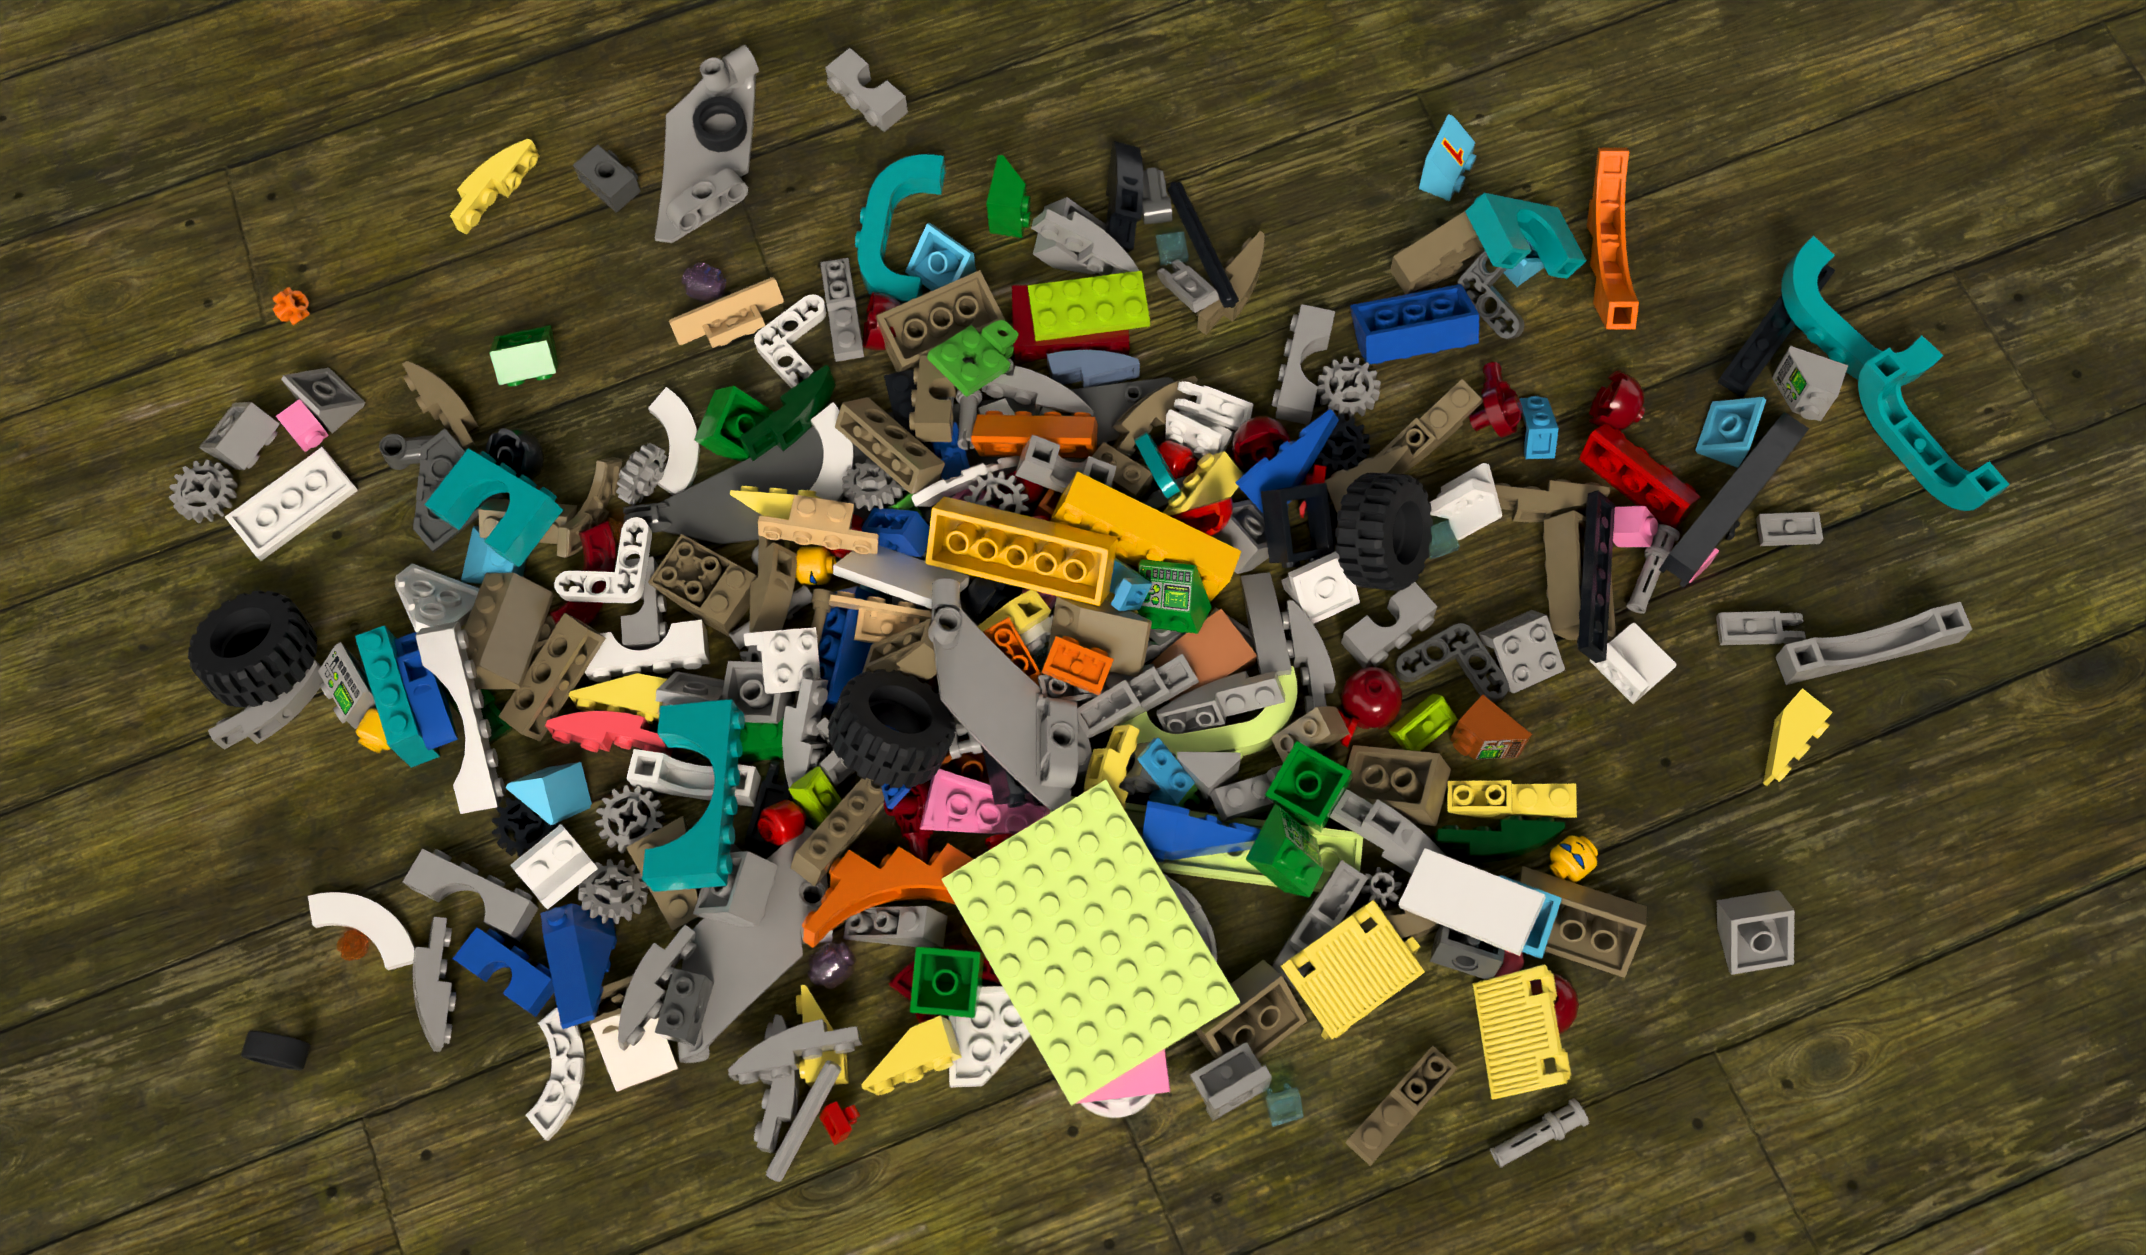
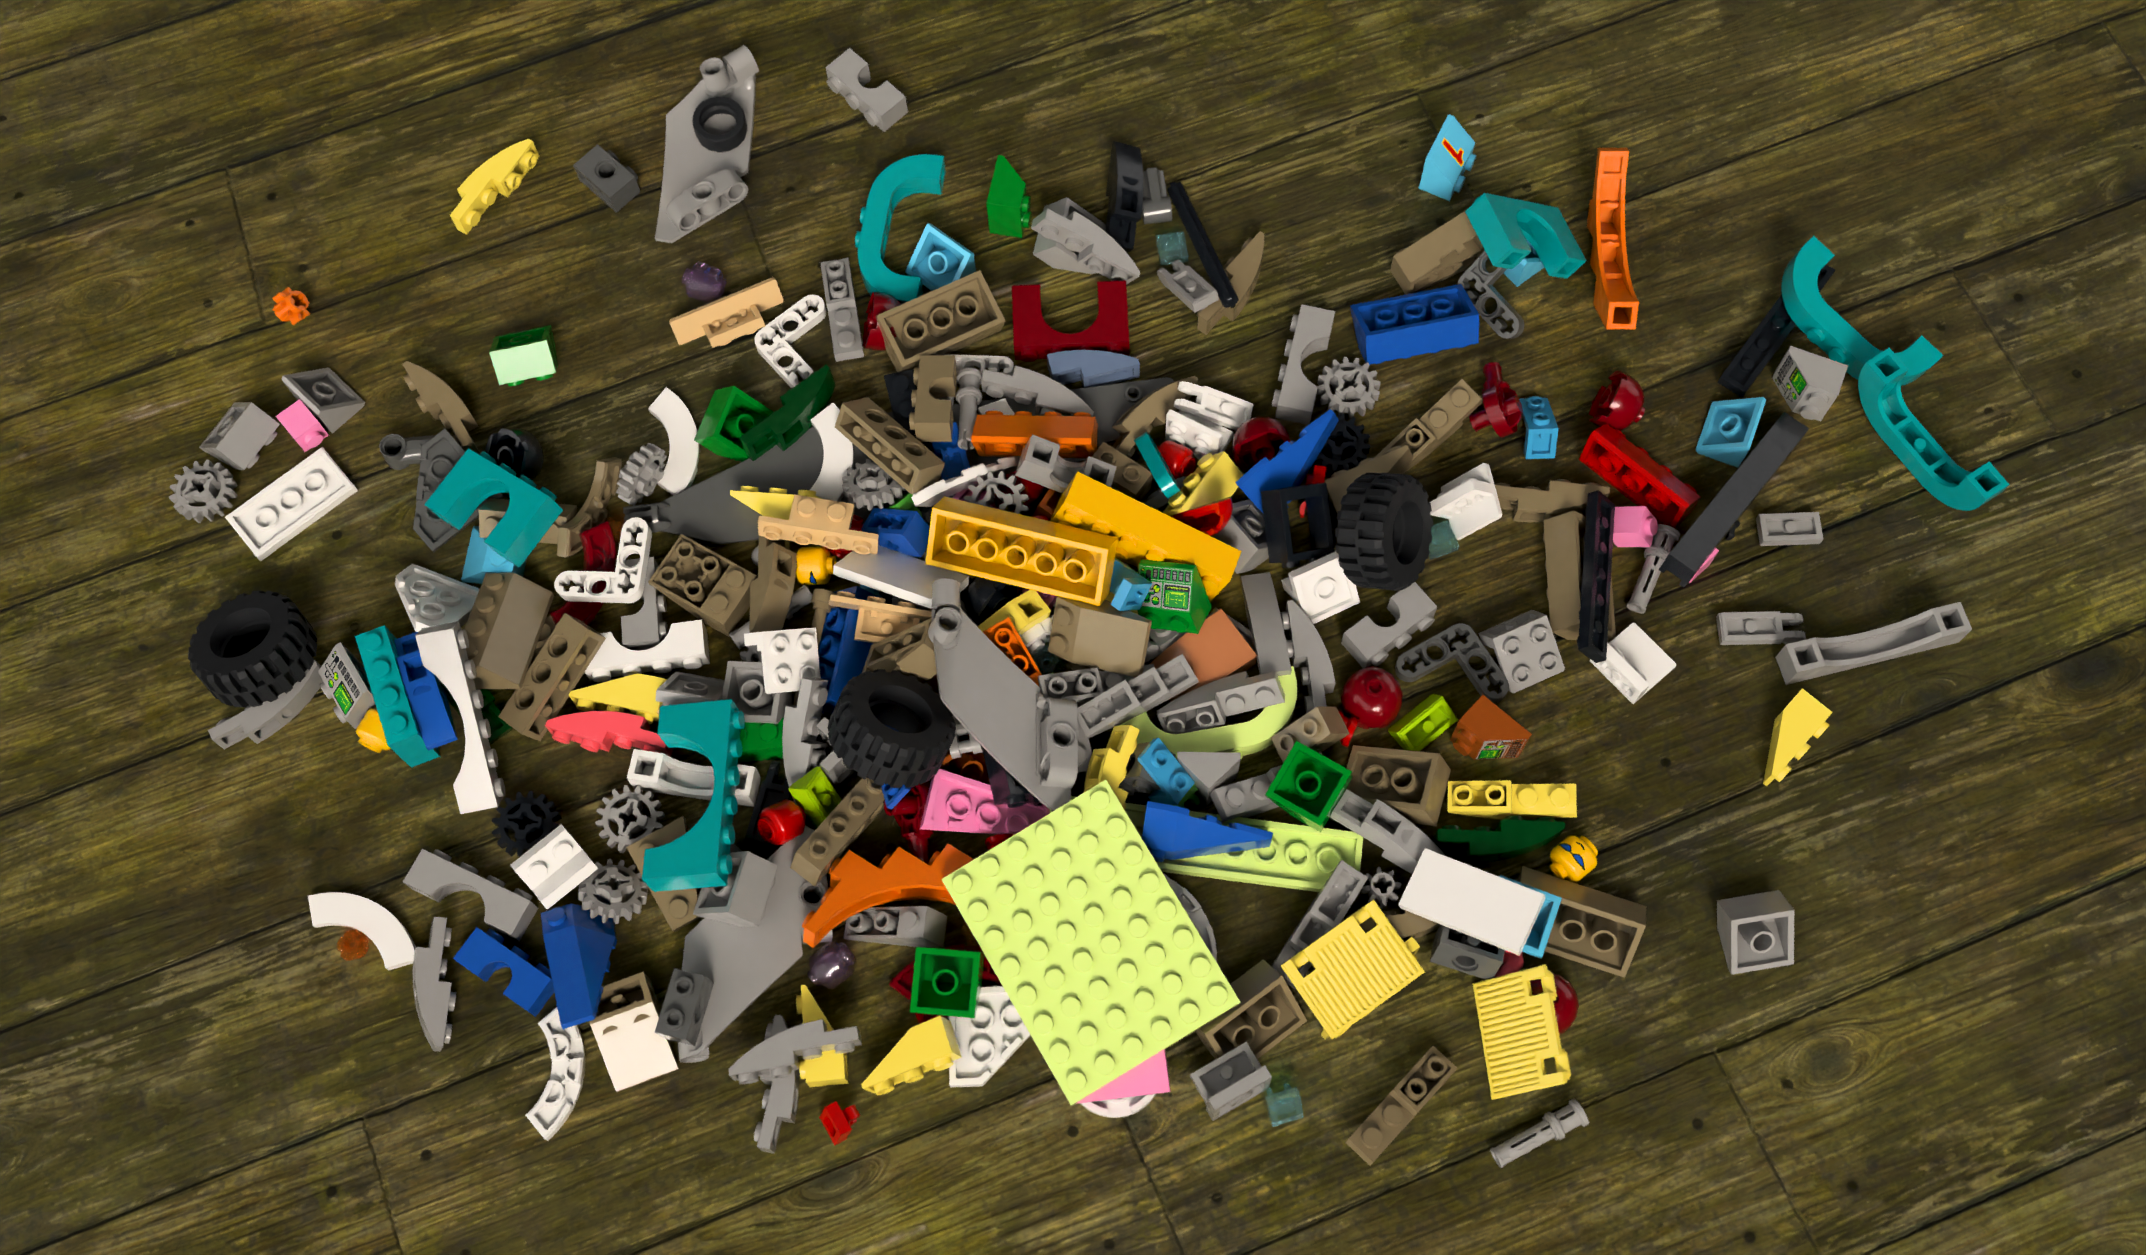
(275, 1050): black tyre -> none
(554, 792): medium azure slope -> none
(644, 996): light grey slope -> none
(803, 1121): light grey axle -> none
(987, 350): bright green plate -> none
(1077, 664): orange bracket -> none
(1088, 305): lime plate -> none
(1287, 854): green slope -> none

